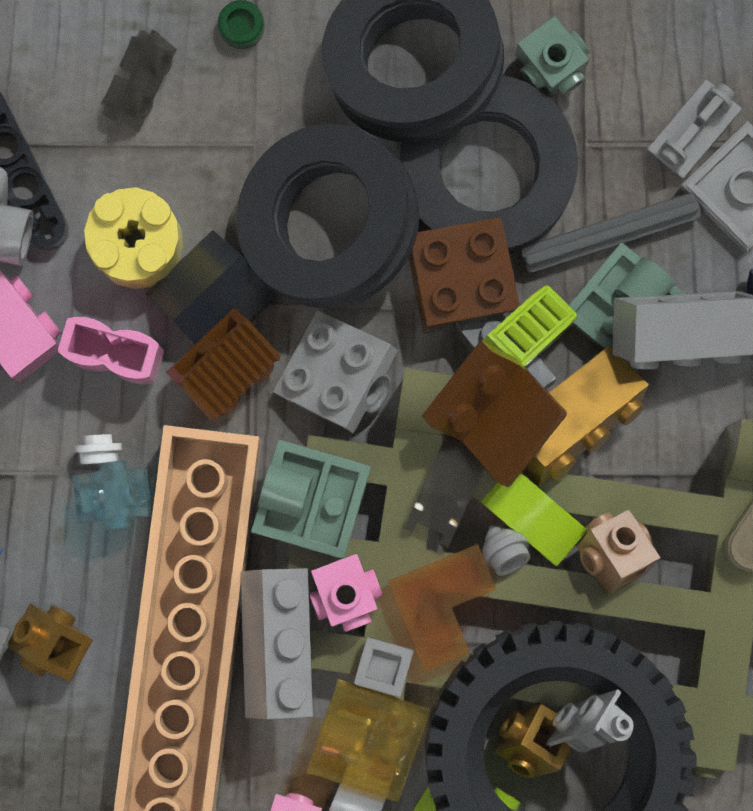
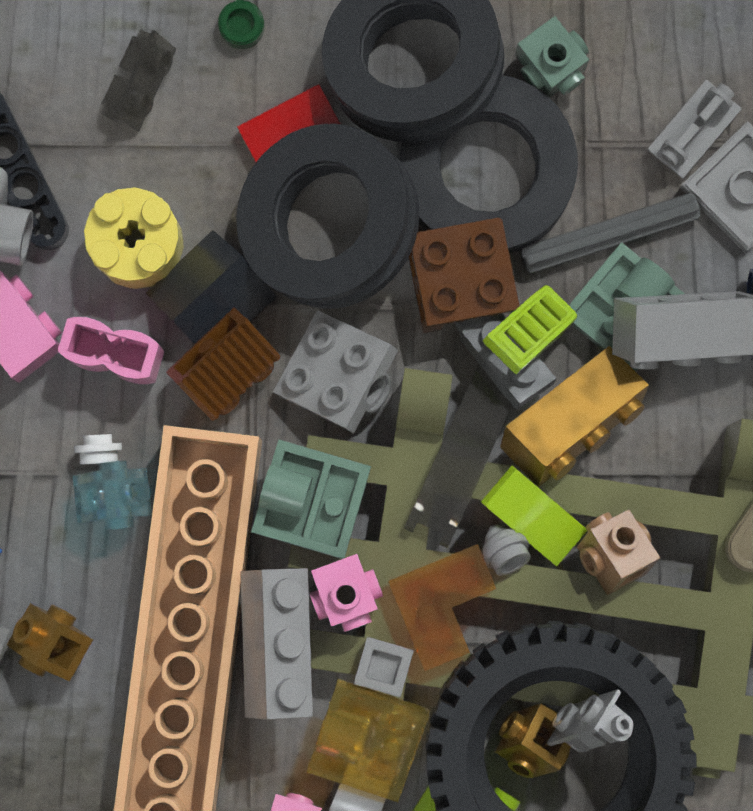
(294, 114): none -> red tile
(496, 412): reddish brown bracket -> none

